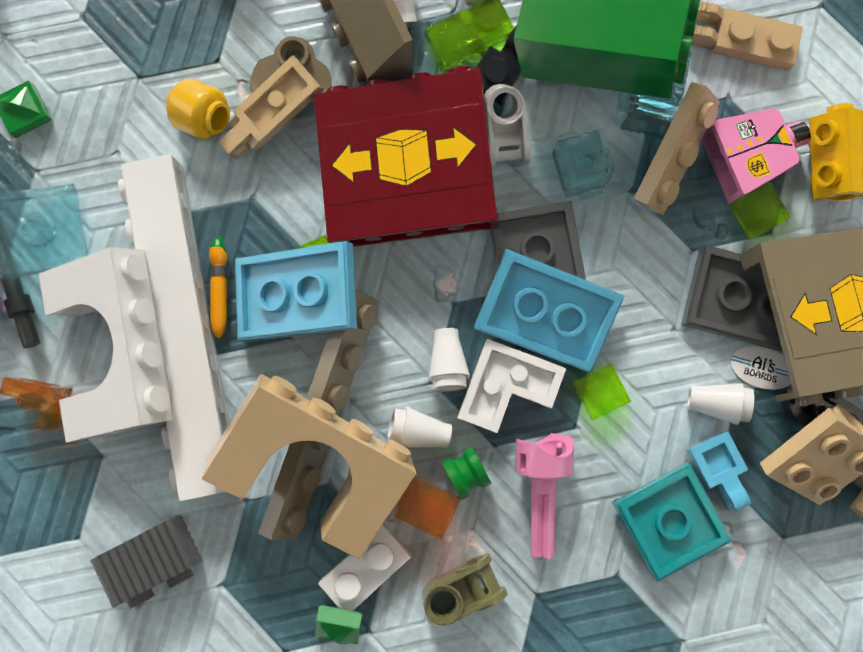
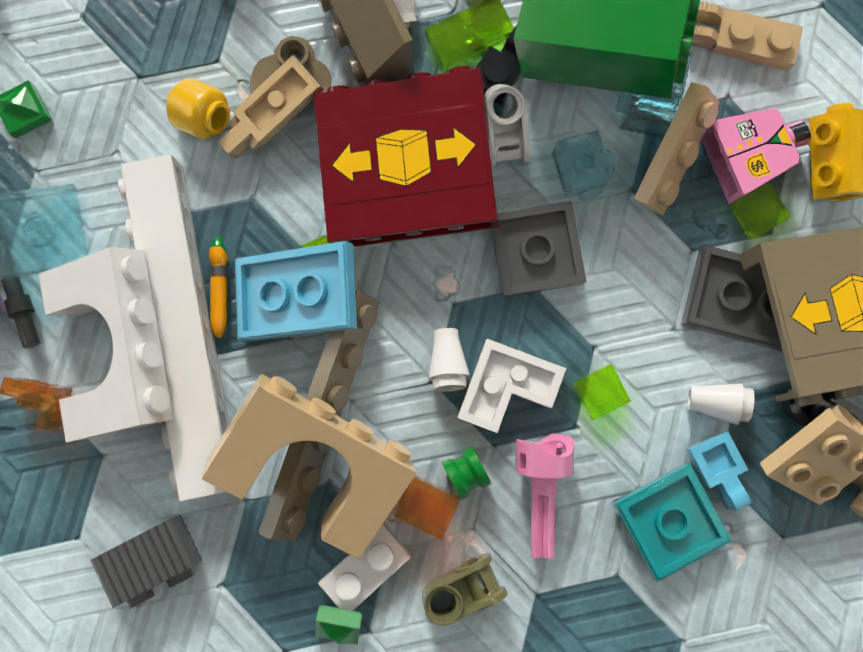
(418, 430): white cone -> none
(548, 311): medium azure tile -> none
(761, 367): white sticker -> none

